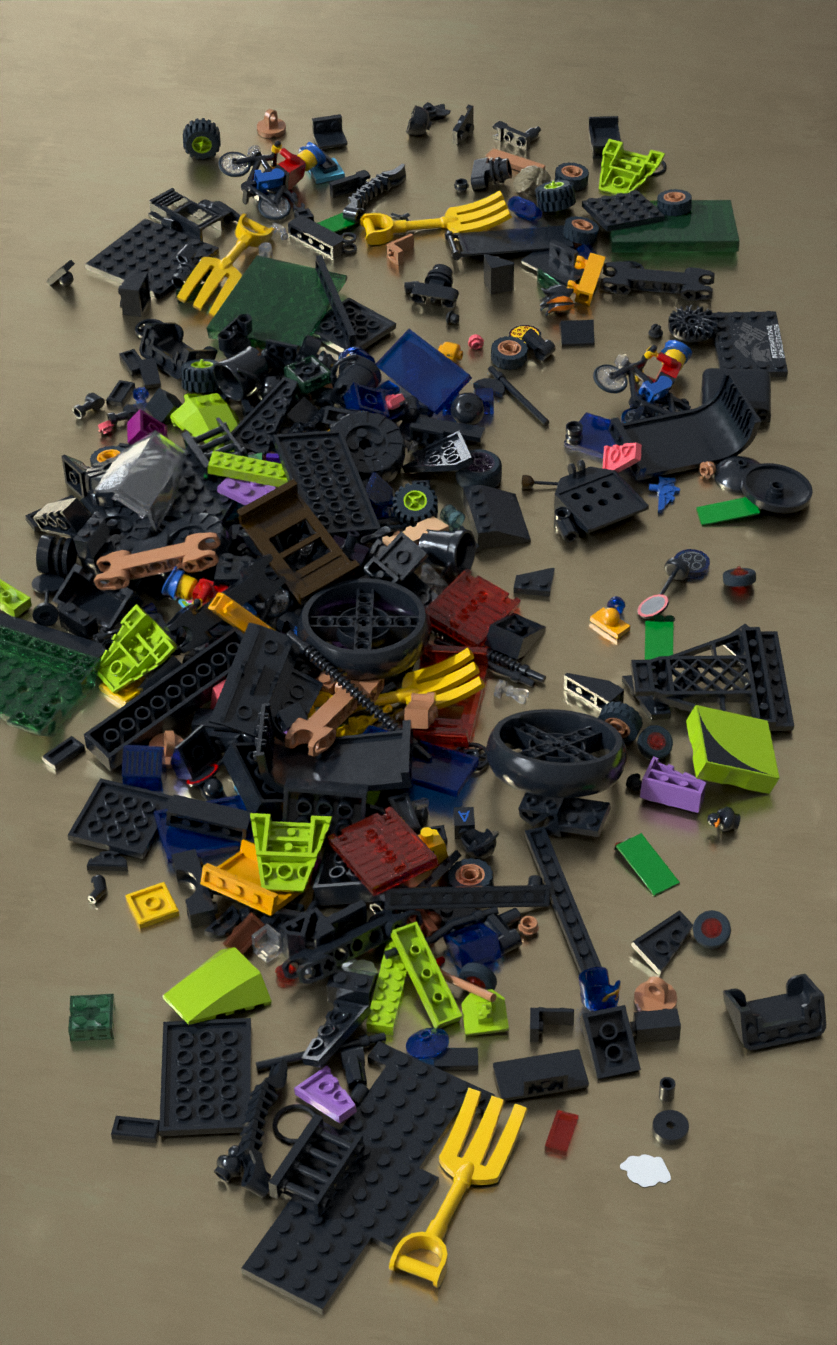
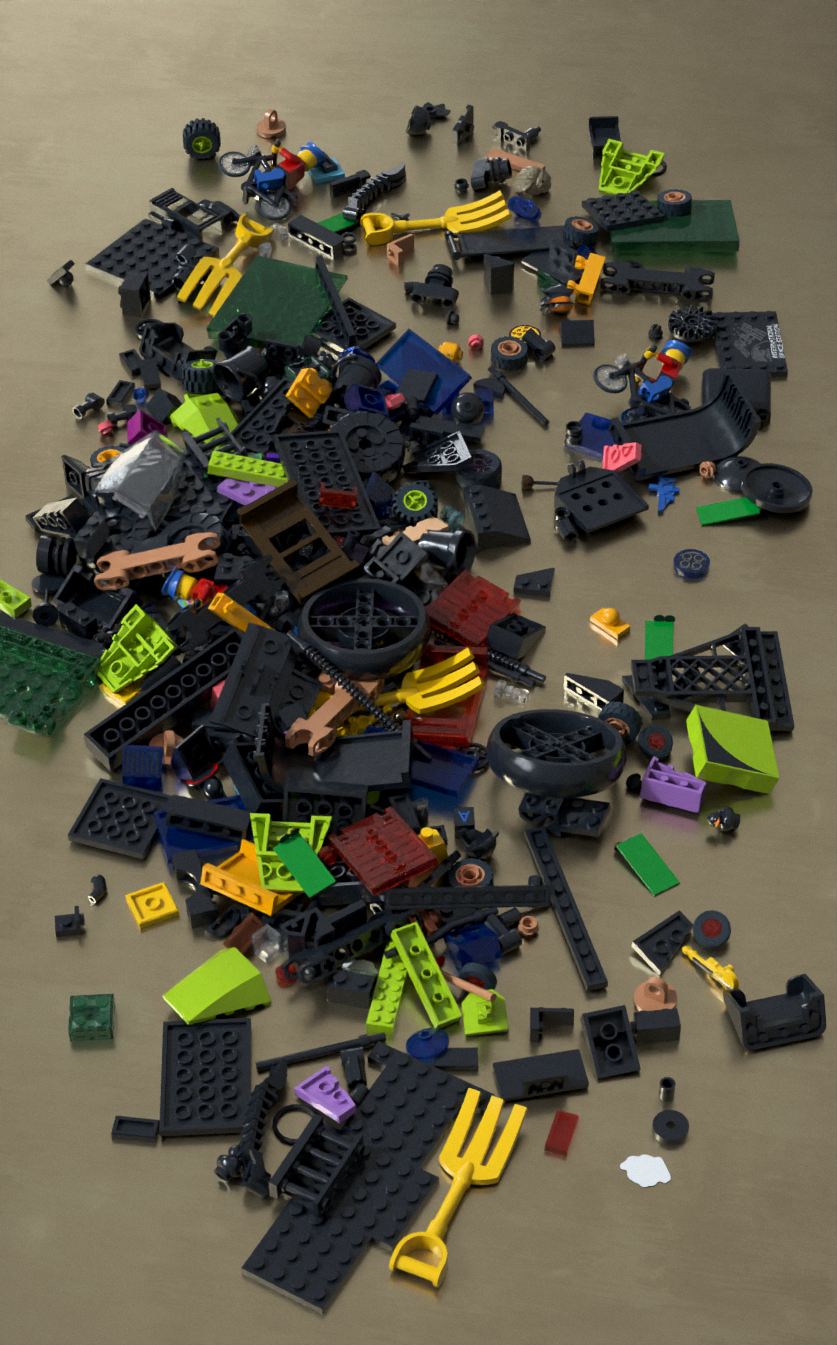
(63, 753): black tile -> none
(69, 924): none -> black bracket
(108, 862): black tile -> none
(302, 211): black plate -> none
(303, 863): none -> green piece
(309, 391): none -> light orange plate
(327, 855): none -> clear red plate
(328, 132): black bracket -> none
(337, 498): none -> clear red hinge
(337, 1029): black wing -> none
(418, 384): none -> black tile
(422, 710): nougat hinge -> none
(555, 195): black wheel -> none
(573, 172): black wheel -> none
(596, 989): clear blue helmet -> none
(616, 601): clear blue plate -> none
(658, 603): black piece -> none
(724, 976): none -> yellow piece
(739, 577): black wheel -> none

